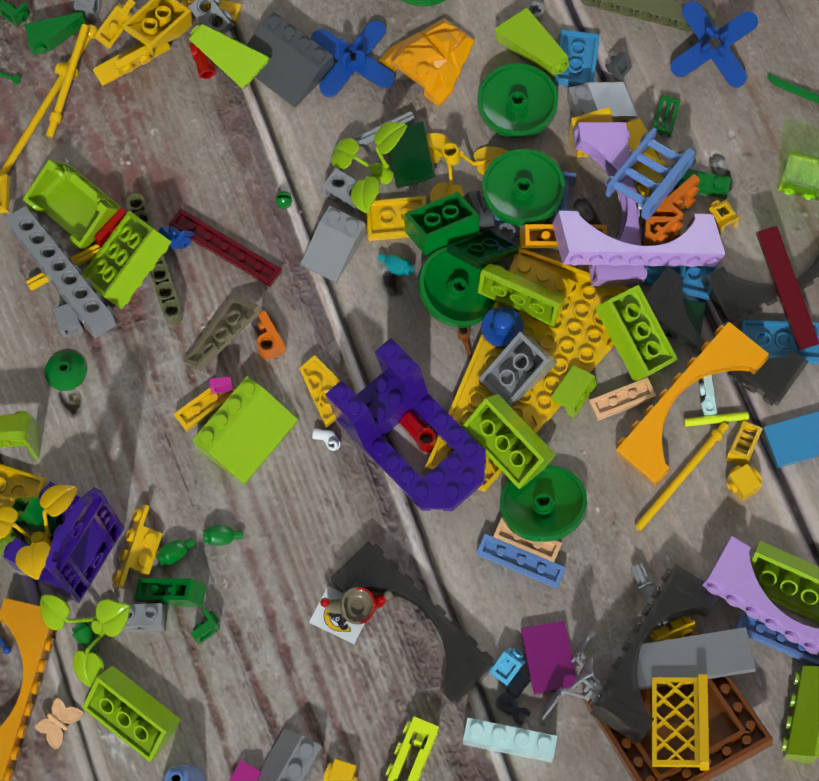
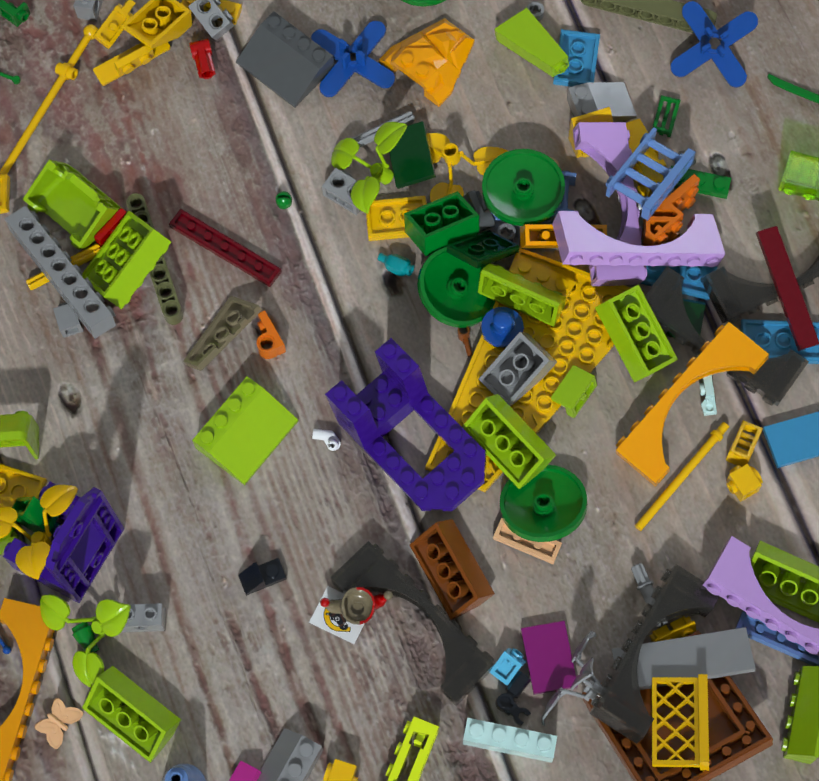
(50, 33): green slope -> none
(55, 116): yellow bar -> none
(67, 379): green dish -> none
(139, 548): yellow bracket -> none
(171, 591): green slope -> none
(174, 551): green plant -> none
(178, 239): blue bracket -> none
(200, 408): yellow plate -> none
(205, 630): green bracket -> none
(220, 535): green plant -> none
(221, 385): dark pink tile -> none
(231, 56): lime slope -> none
(261, 576): none -> black slope
(319, 382): yellow wing -> none
(333, 244): light grey slope -> none
(418, 430): red piece -> none
(451, 568): none -> dark orange slope
(517, 100): green dish -> none
(521, 561): medium blue plate -> none
(619, 66): dark grey tile -> none
(622, 399): light nougat plate -> none
(711, 419): neon yellow bar -> none
(729, 218): yellow window -> none

